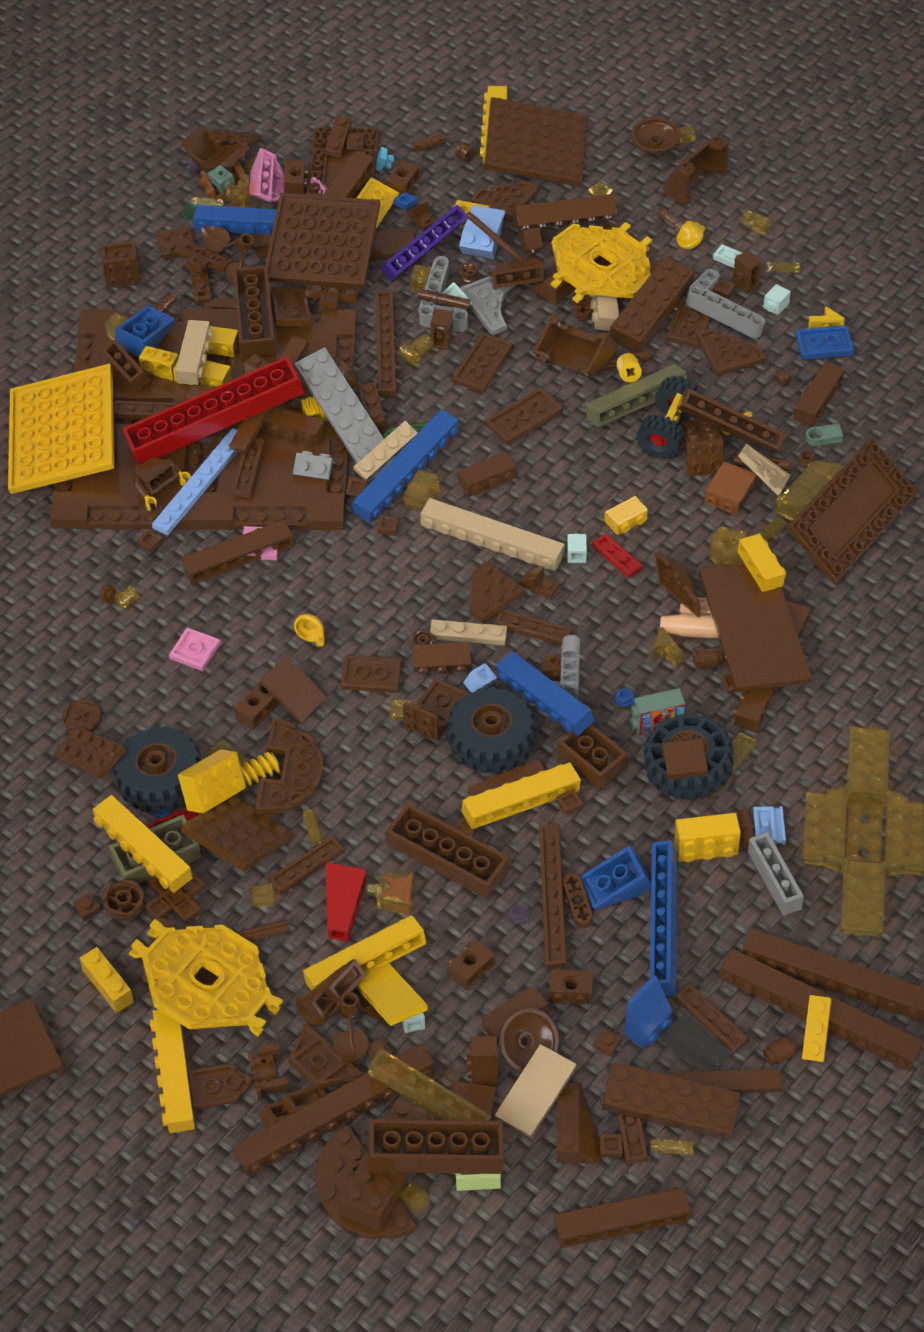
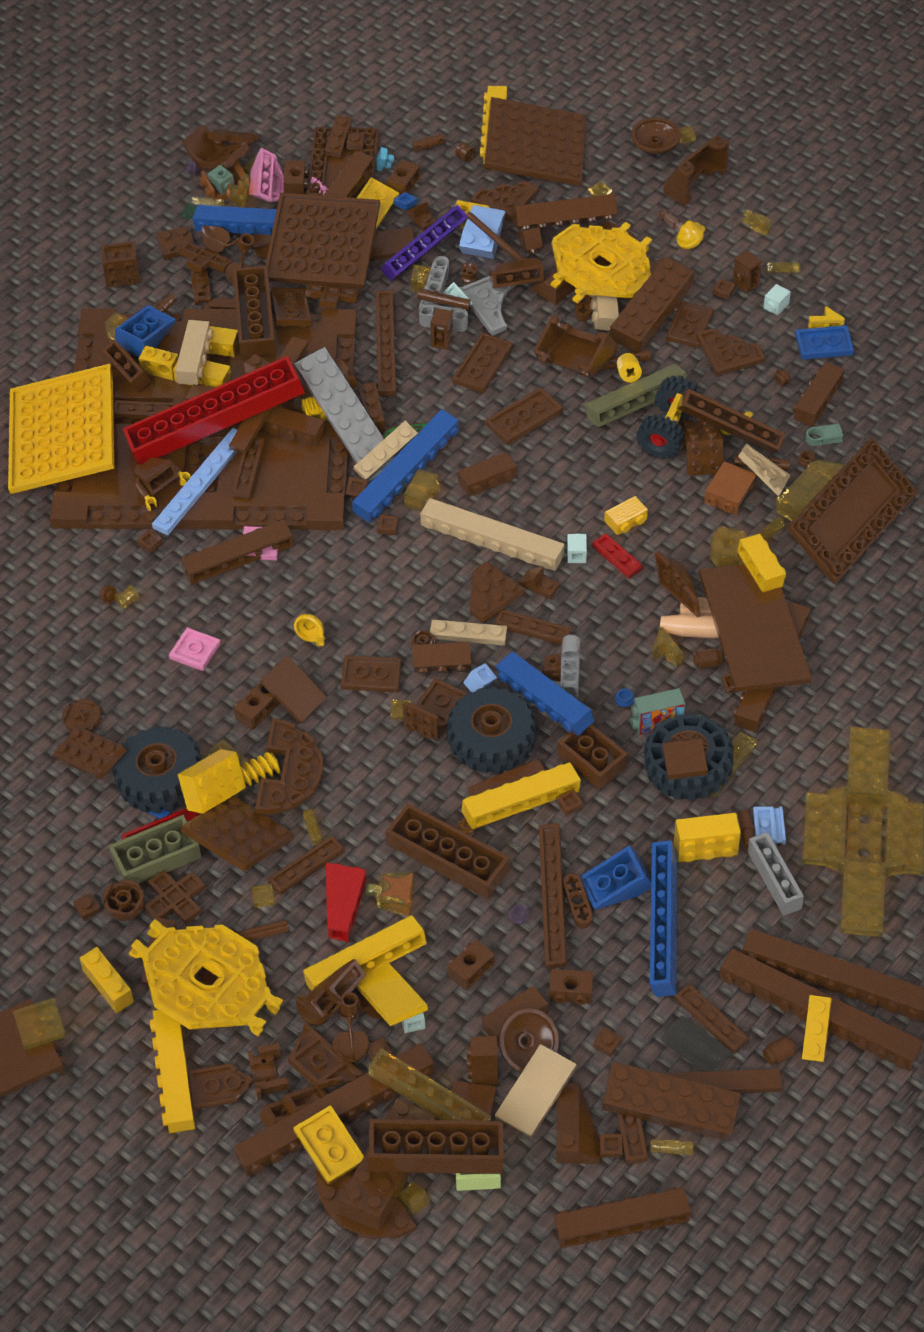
(39, 1024): none -> clear yellow plate
(142, 844): yellow brick -> none
(313, 466): light grey bracket -> none
(329, 1144): none -> yellow plate
(413, 351): clear yellow piece -> none
(647, 1014): blue slope -> none
(721, 309): light grey beam -> none
(726, 255): light aqua plate -> none

